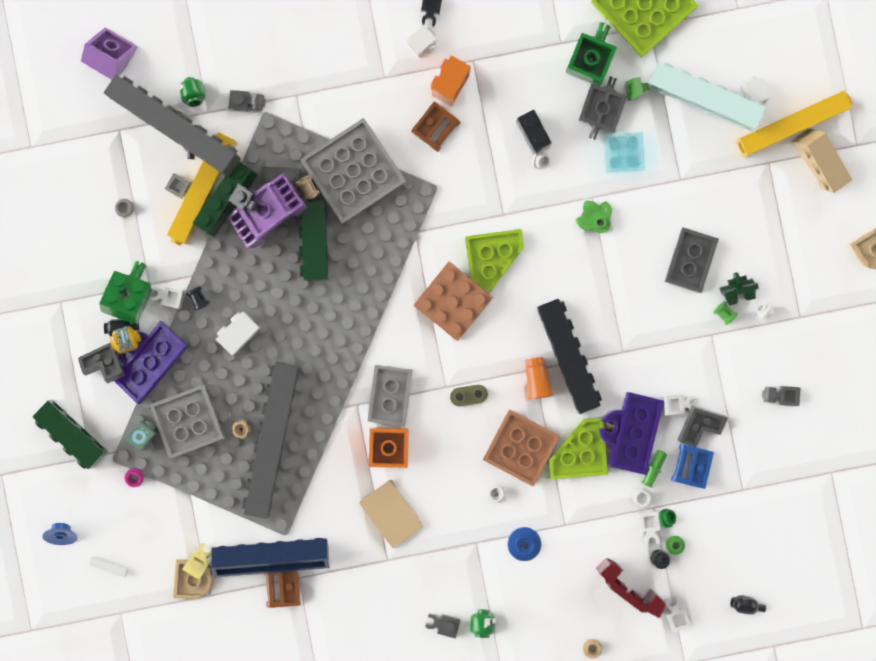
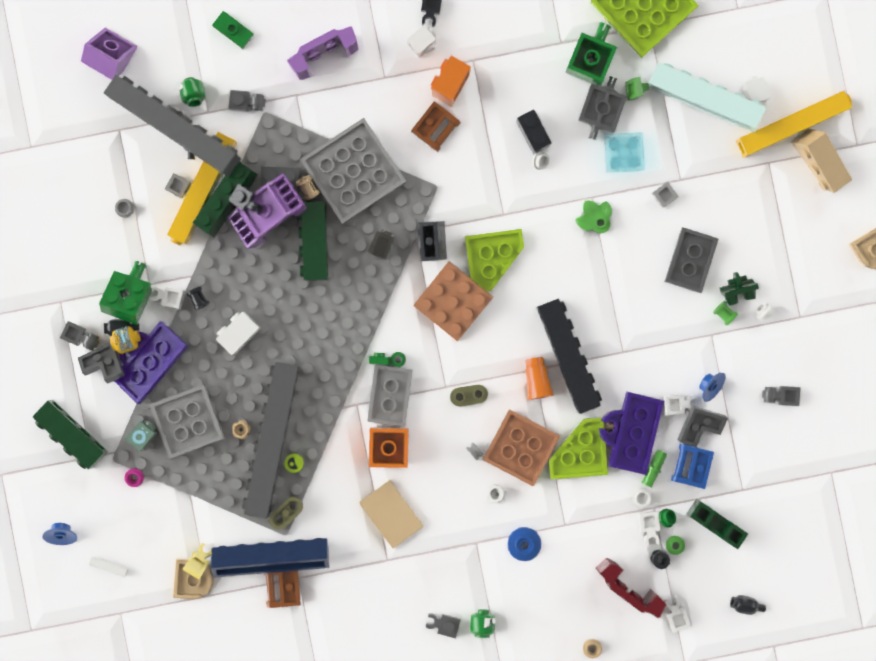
(75, 334): none -> dark grey plate
(232, 30): none -> green plate
(286, 512): none -> olive plate
(294, 463): none -> lime tile
(313, 49): none -> medium lavender plate
(379, 358): none -> green plate
(382, 244): none -> clear smoke brick
(432, 241): none -> black brick
(474, 451): none -> light grey bush
(665, 195): none -> light grey plate
(712, 385): none -> blue piece
(717, 524): none -> dark green arch

